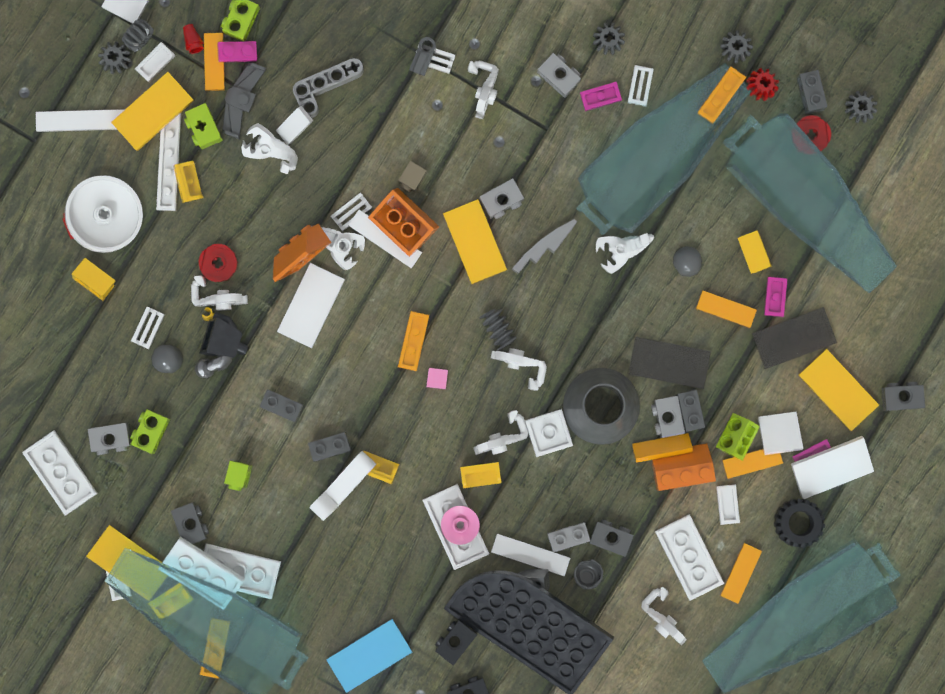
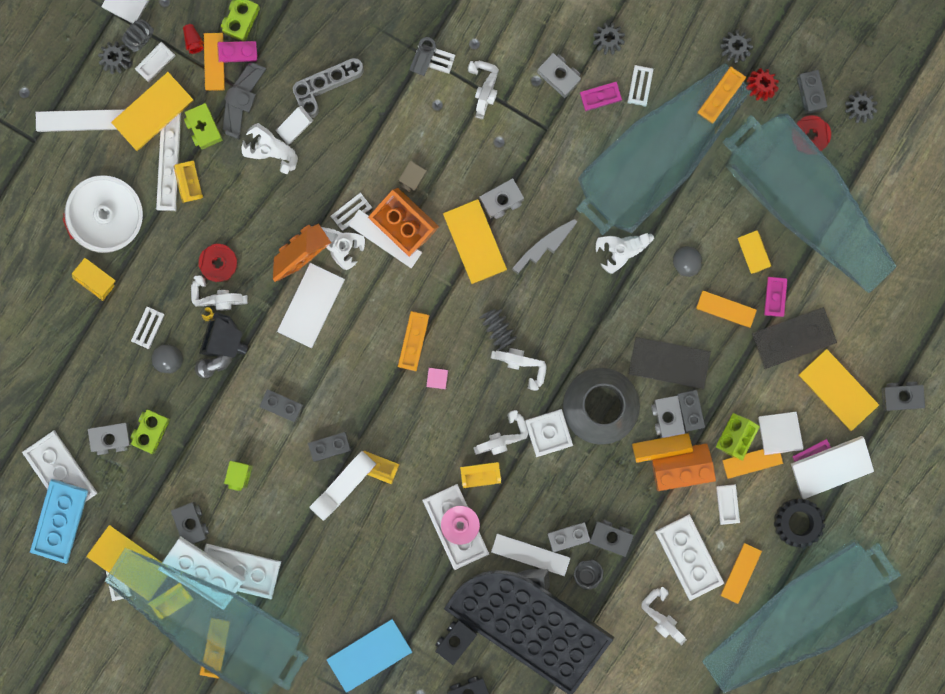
(59, 521): none -> medium azure tile

